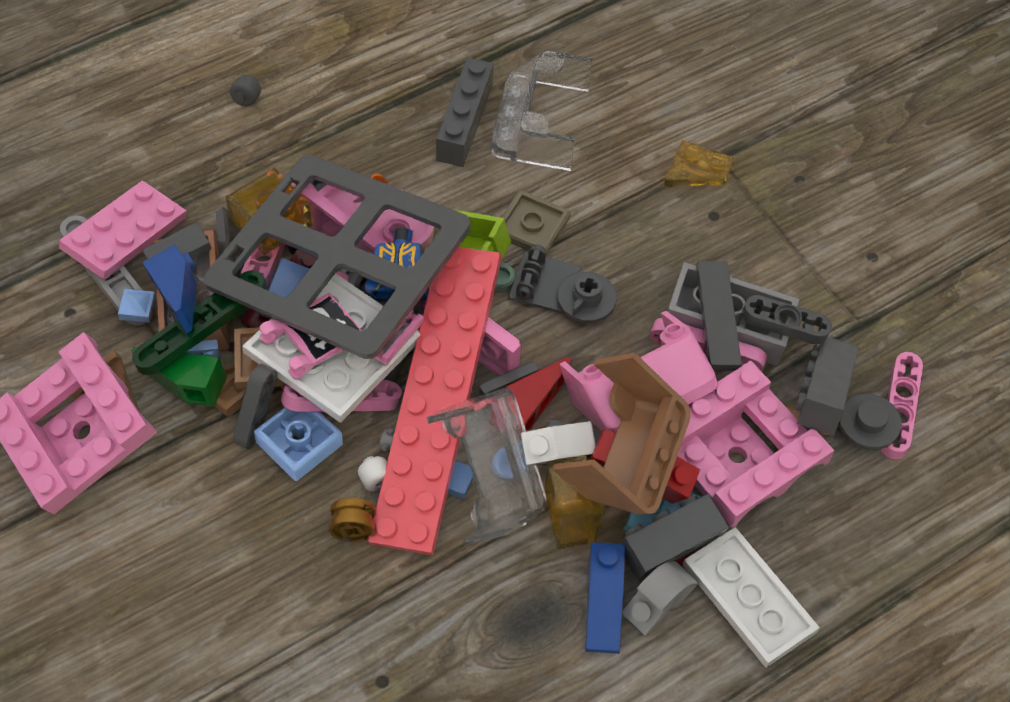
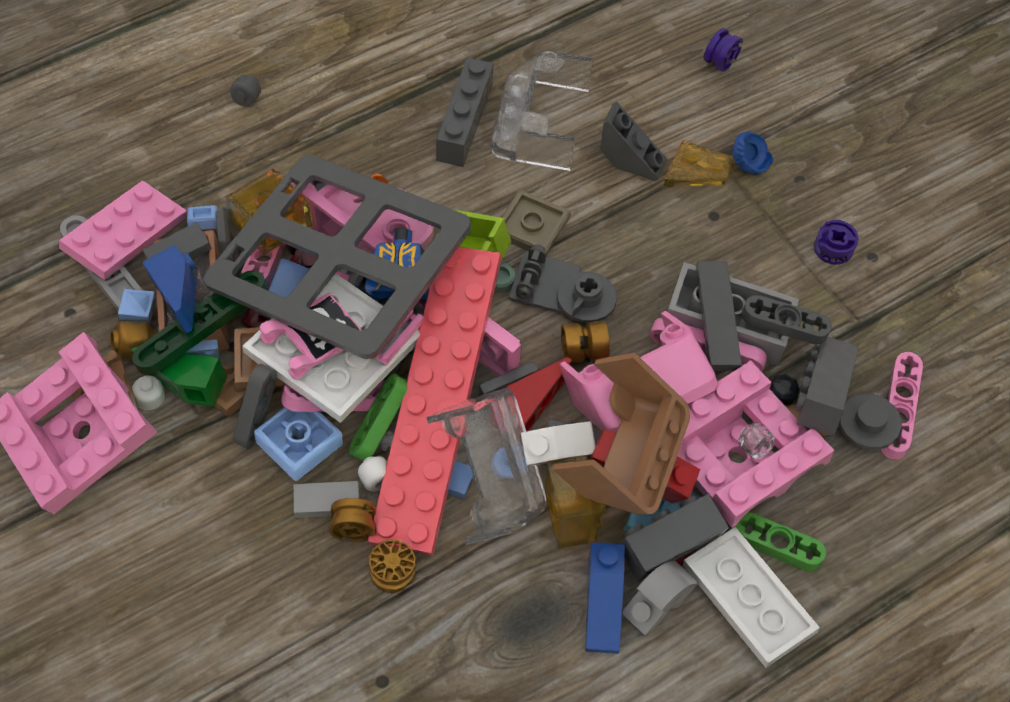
(129, 335): none -> pearl gold head
(148, 392): none -> white piece
(203, 215): none -> light blue tile
(317, 498): none -> light grey tile
(378, 417): none -> bright green beam
(392, 567): none -> pearl gold wheel
(595, 341): none -> pearl gold wheel
(629, 146): none -> dark grey slope
(723, 49): none -> dark purple wheel
(751, 153): none -> blue hair
(756, 440): none -> clear piece
(785, 388): none -> black tile
(805, 542): none -> bright green beam
(836, 240): none -> dark purple wheel

